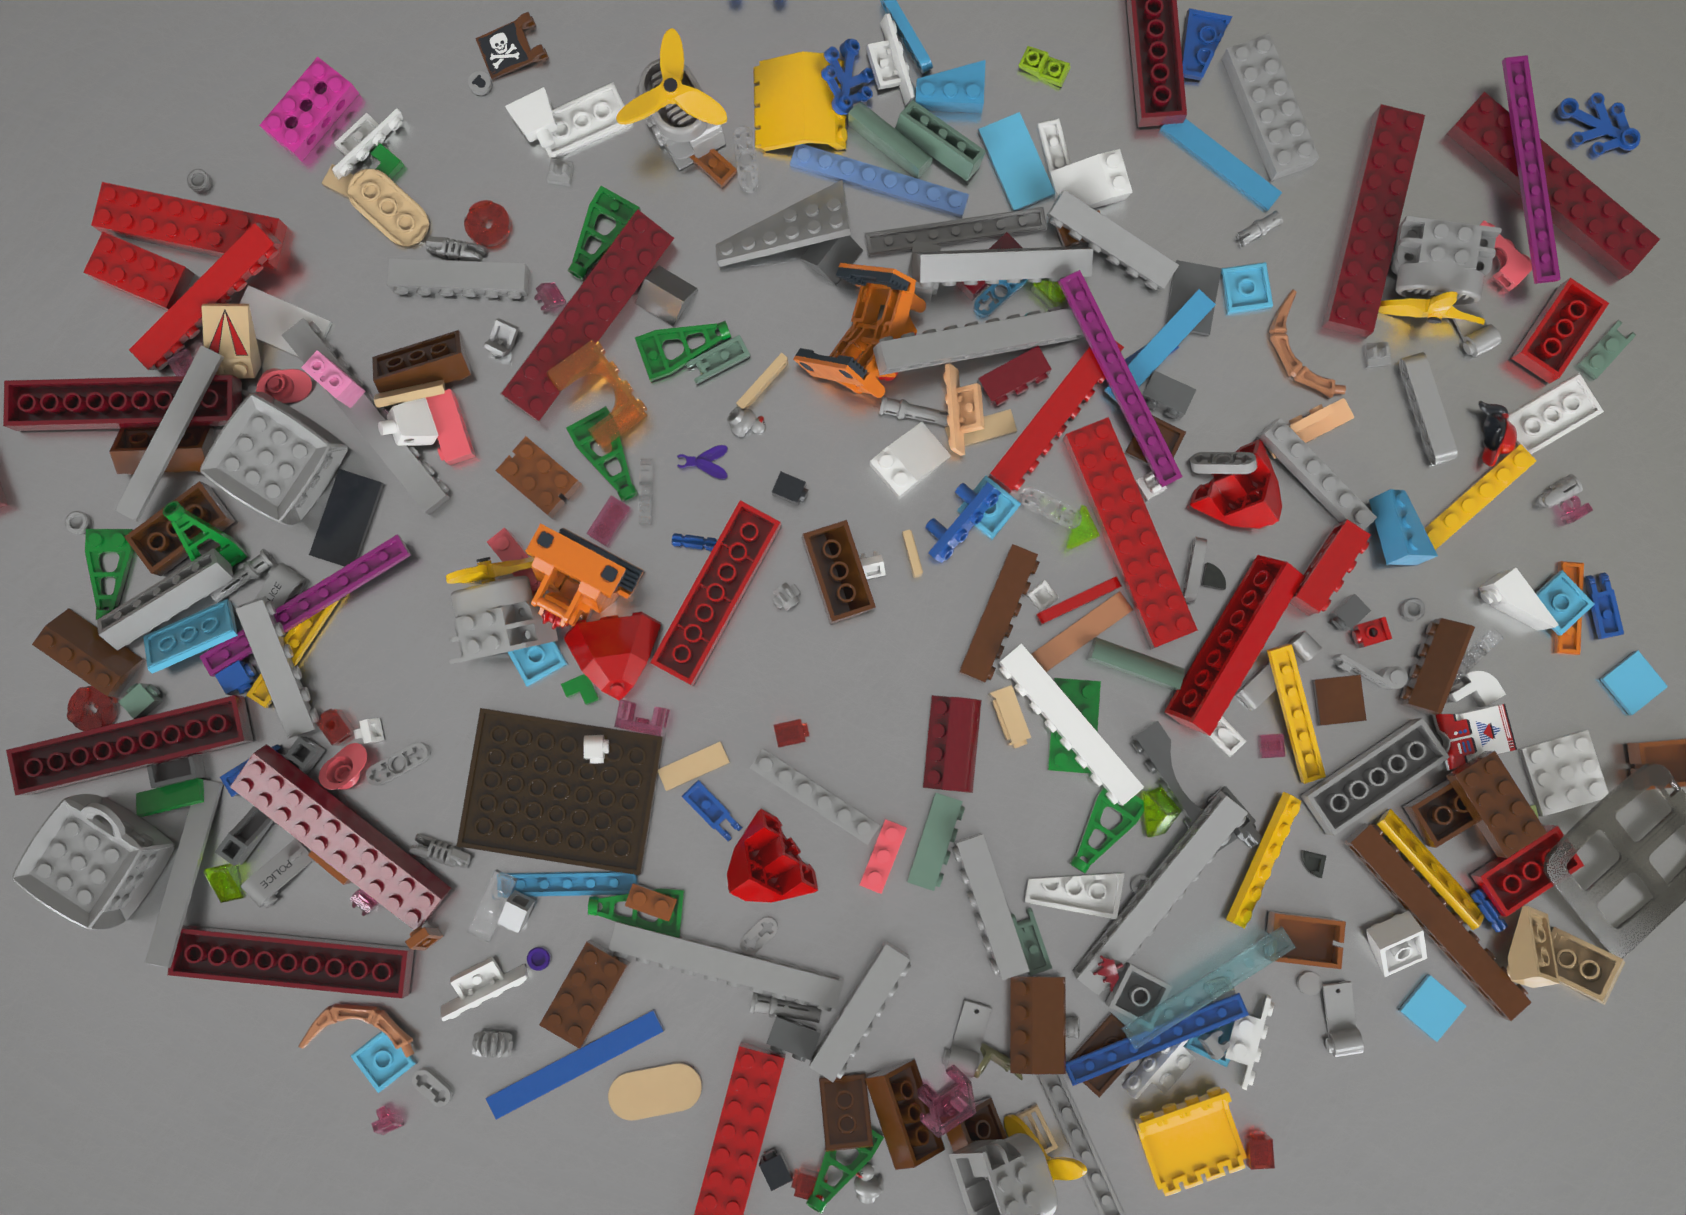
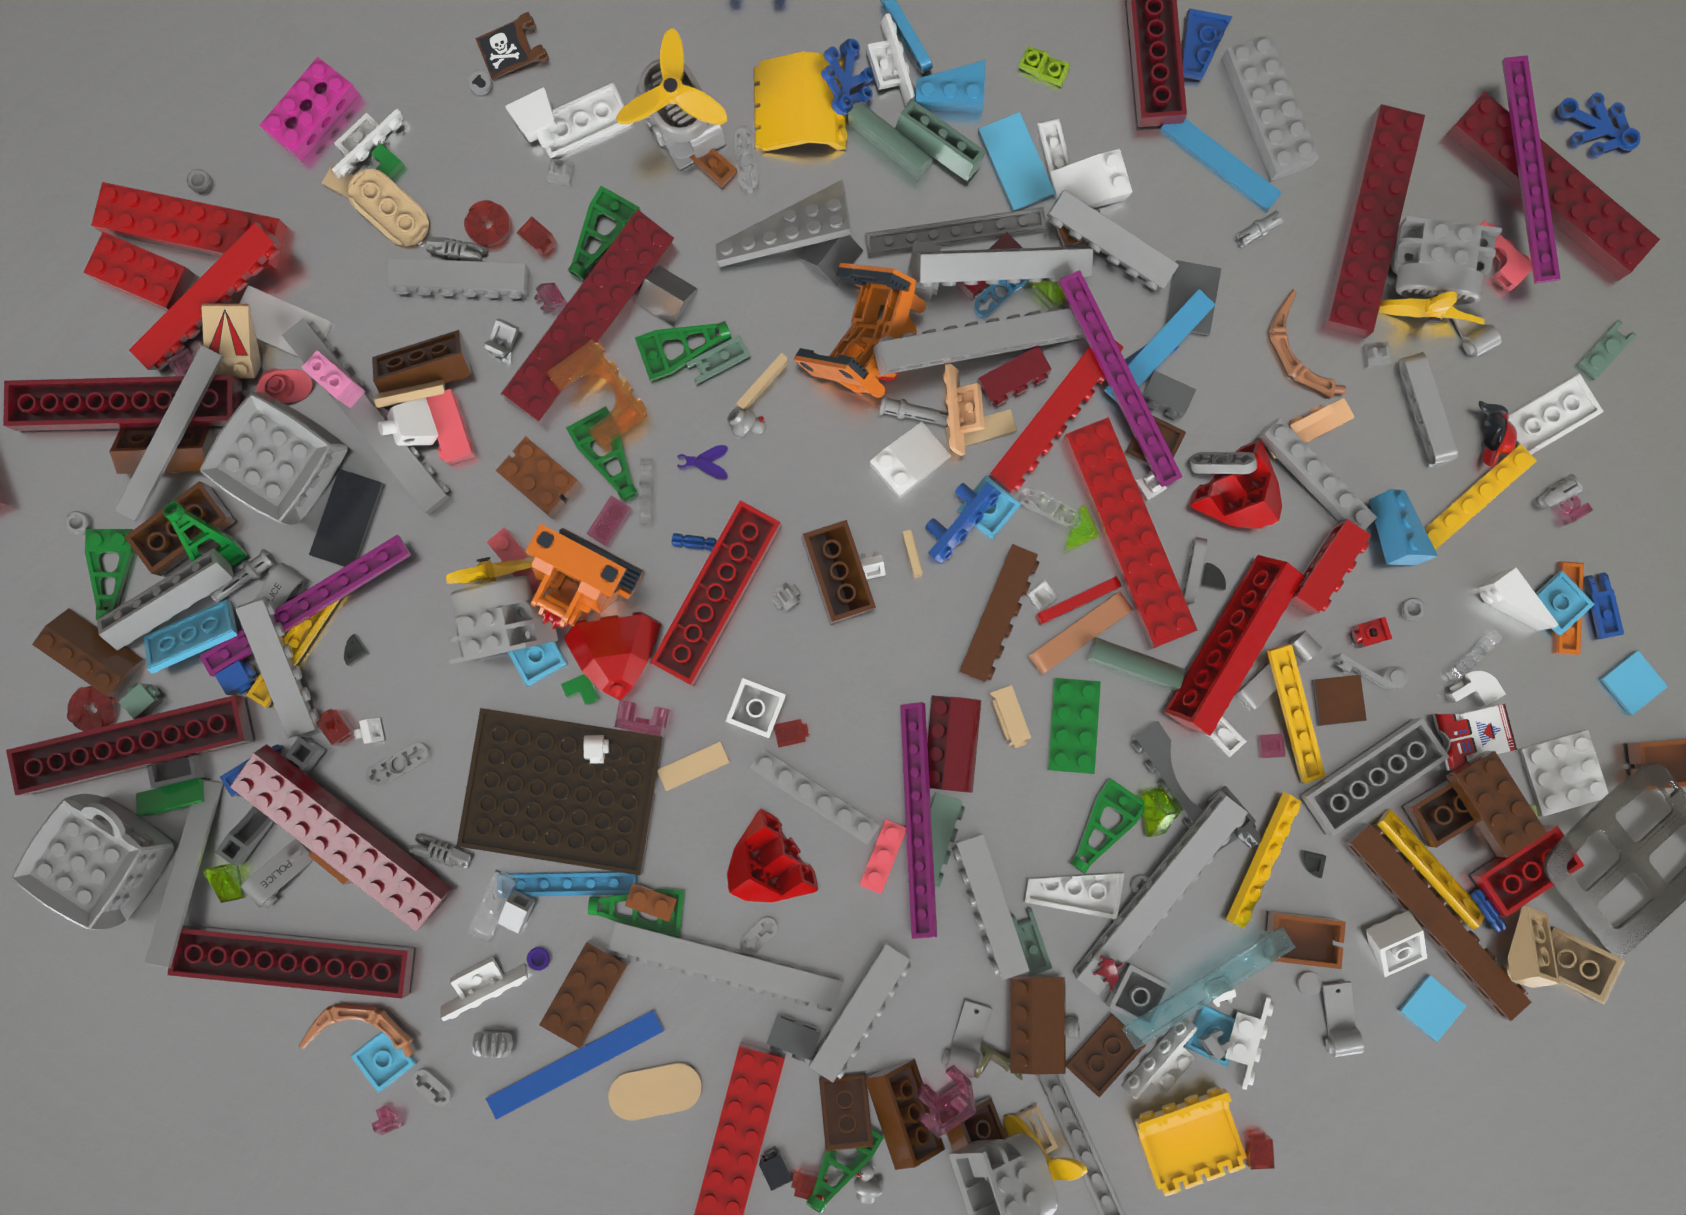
(344, 768): coral piece -> none
(353, 650): none -> pearl dark grey tile
(363, 901): clear pink tile -> none
(423, 938): dark orange plate -> none
(536, 236): none -> clear red brick
(710, 808): blue hinge -> none
(755, 707): none -> white slope
(774, 1007): light grey pin -> none
(790, 489): black brick -> none
(879, 180): medium blue plate -> none
(918, 821): none -> magenta plate
(1071, 725): white brick -> none
(1123, 1053): blue tile -> none
(1246, 288): medium azure tile -> none
(1349, 613): dark grey brick -> none
(1437, 666): reddish brown slope -> none
(1560, 330): red brick -> none

